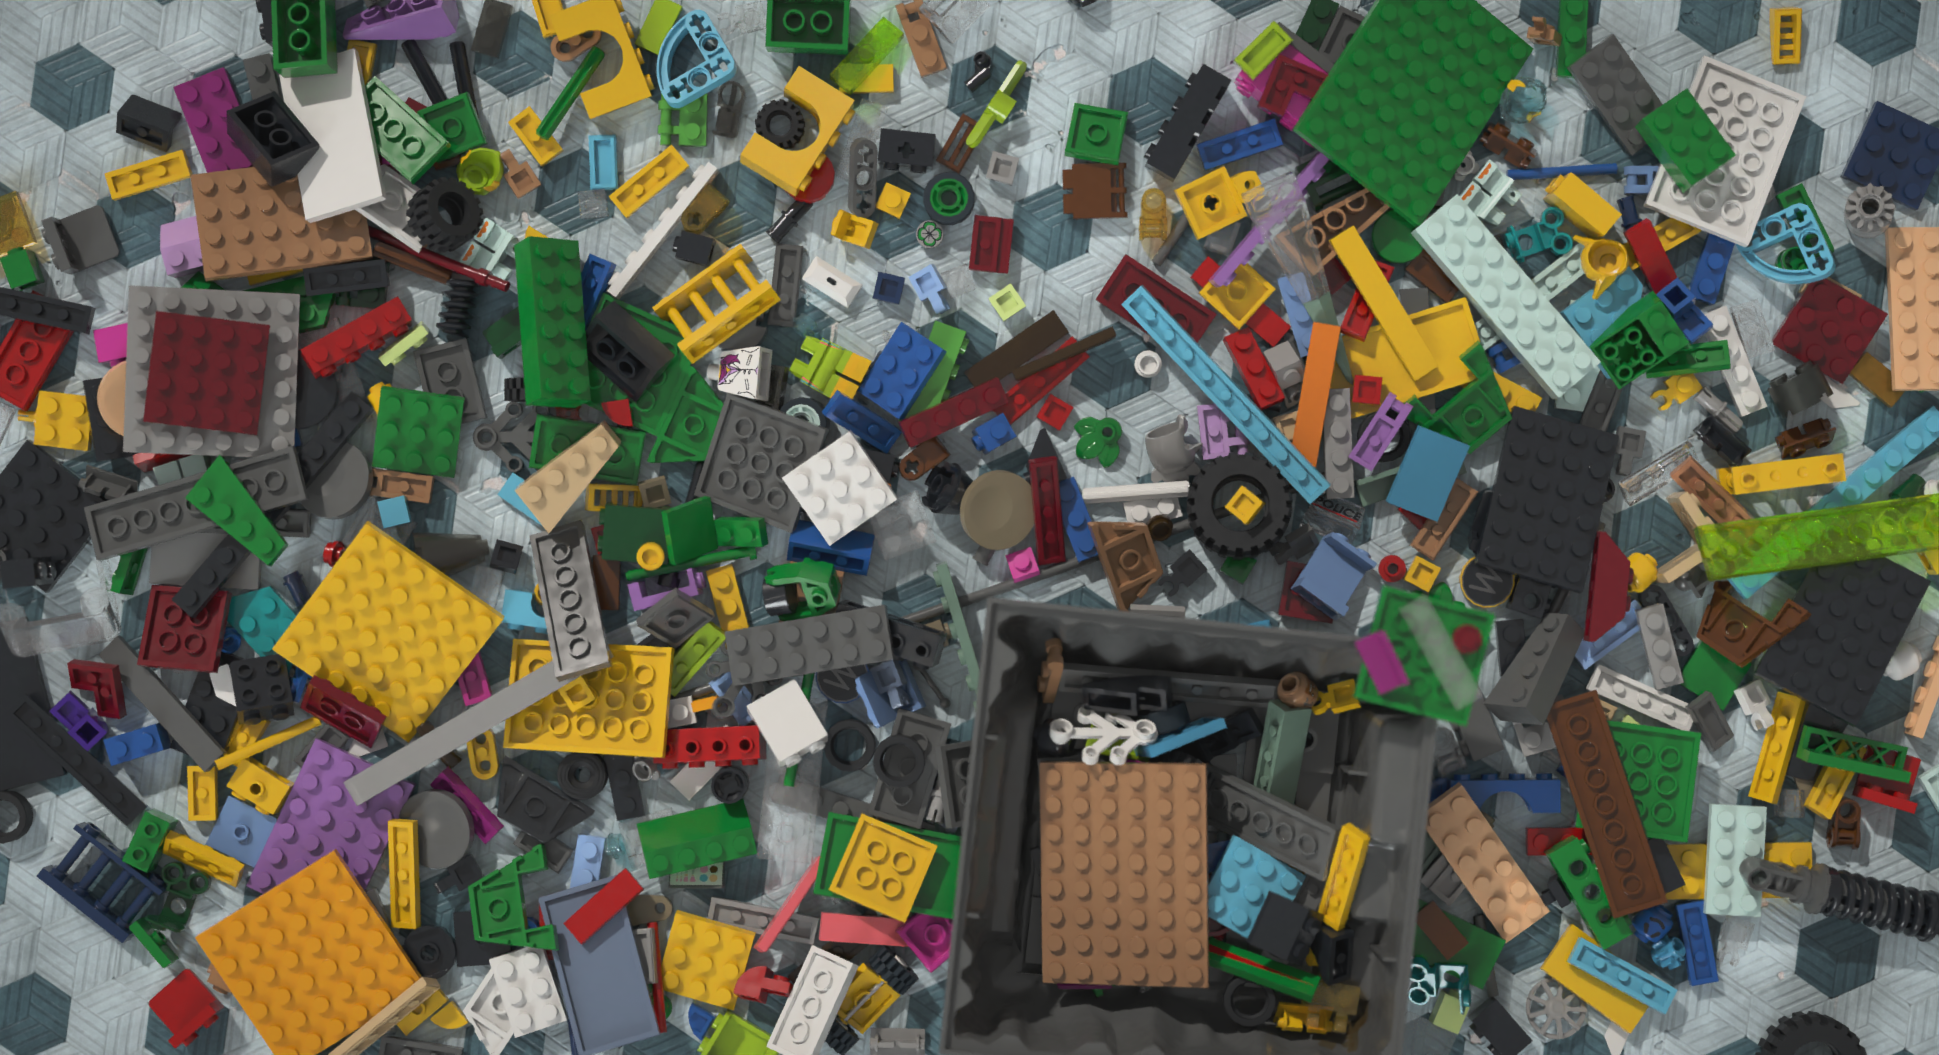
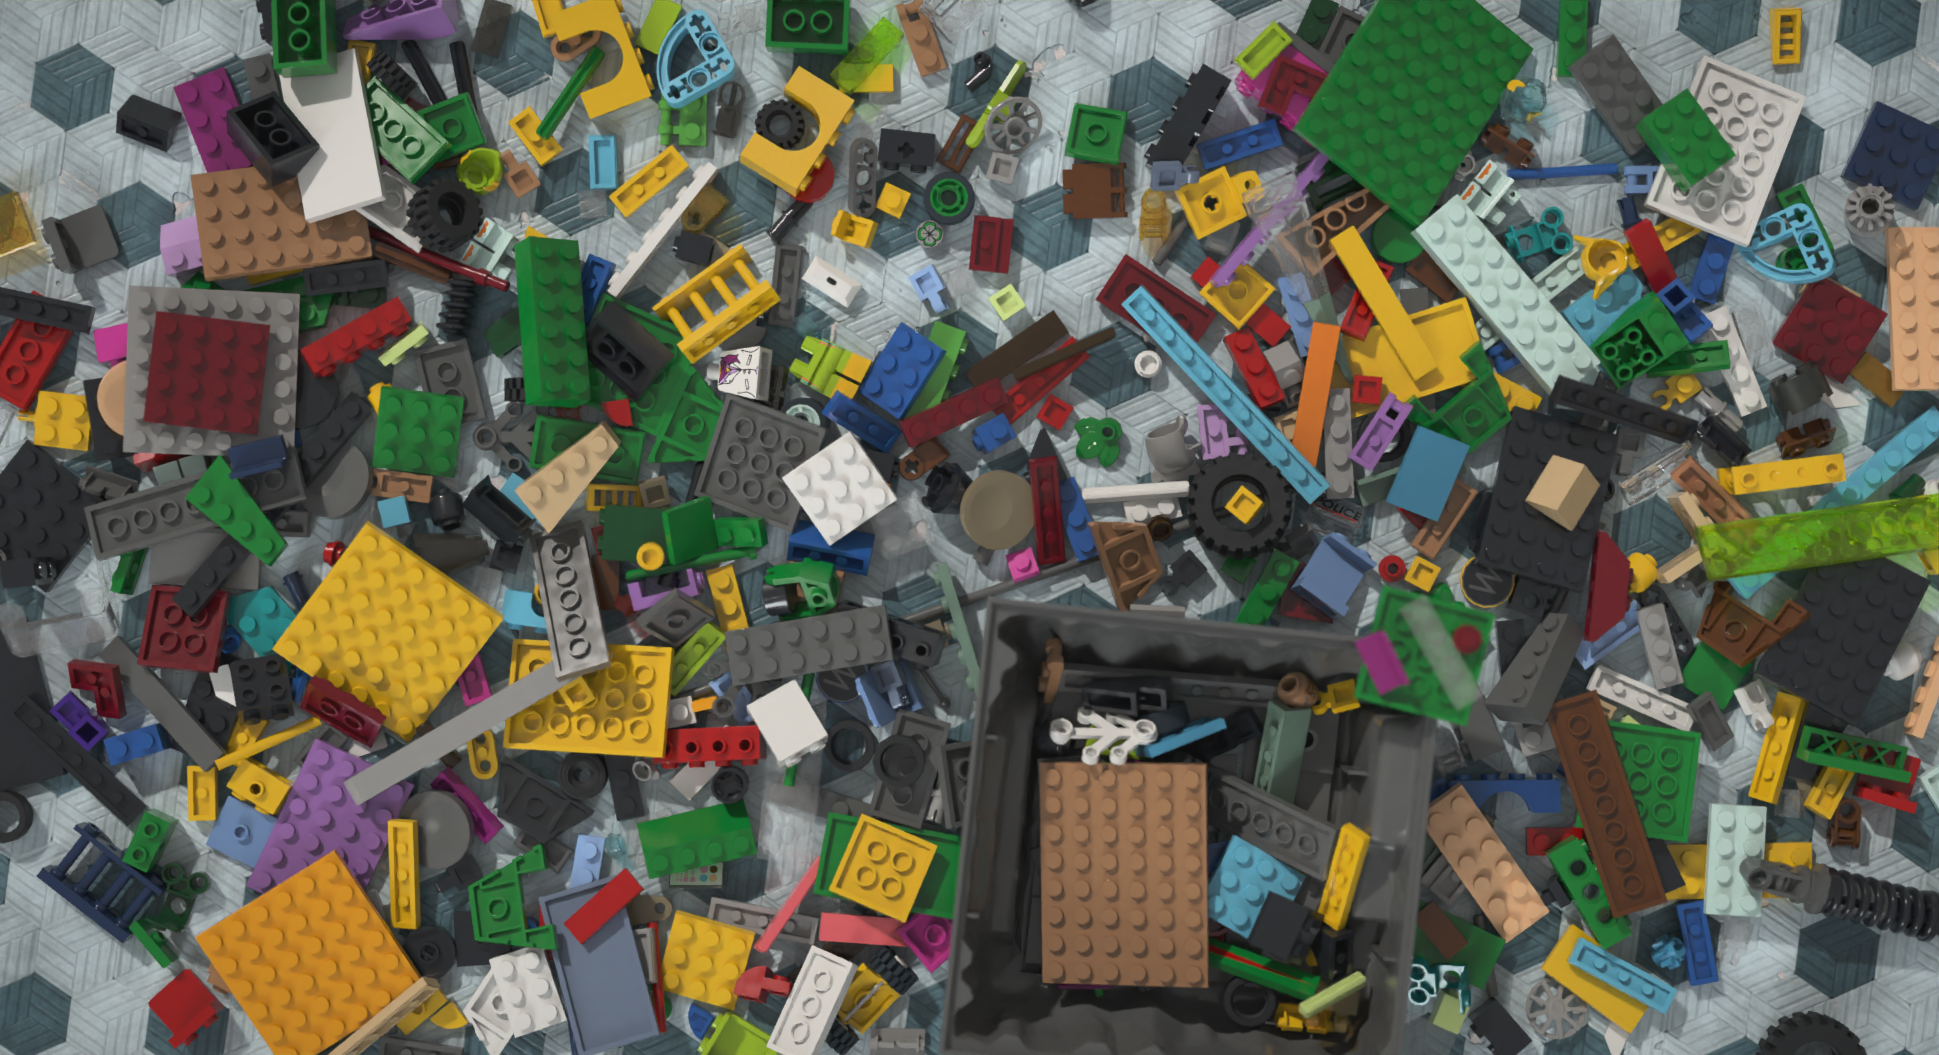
(22, 269): green brick -> none
(148, 175): yellow plate -> none
(203, 858): yellow plate -> none
(258, 456): none -> dark blue panel
(391, 74): none -> black tyre
(447, 510): none -> black head
(499, 513): none -> black window
(625, 605): none -> clear red plate
(888, 288): dark blue plate -> none
(1012, 125): none -> light grey wheel
(1169, 175): none -> sand blue plate
(1267, 589): none -> green plate
(1332, 994): none -> yellowish green axle
(1543, 33): medium nougat plate -> none
(1563, 491): none -> tan slope
(1581, 205): yellow brick -> none
(1622, 410): none -> black plate
(1652, 923): blue head -> none

